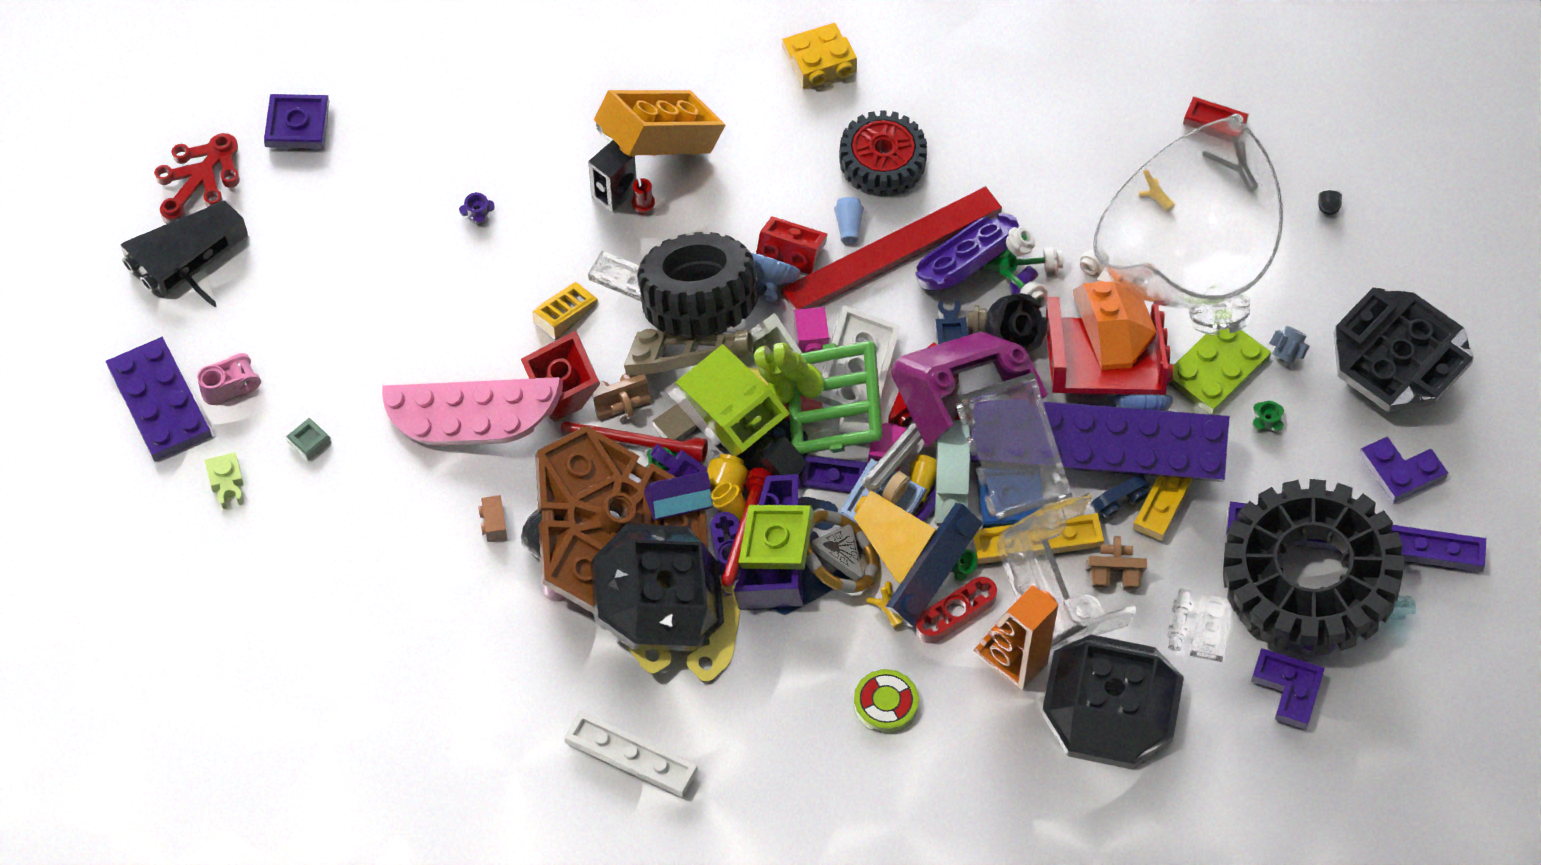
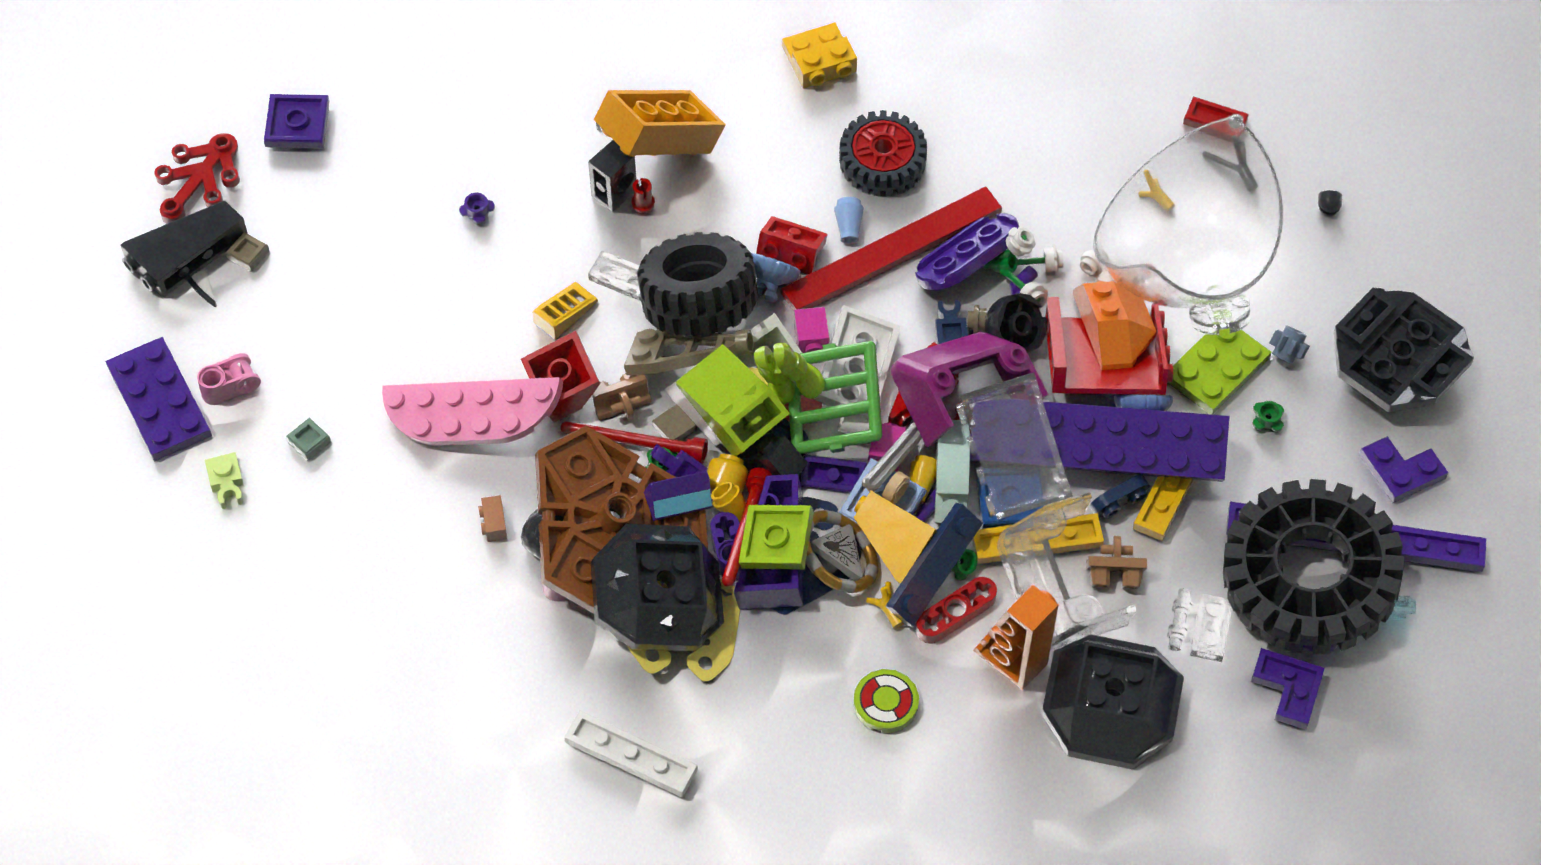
(247, 251): none -> dark tan tile

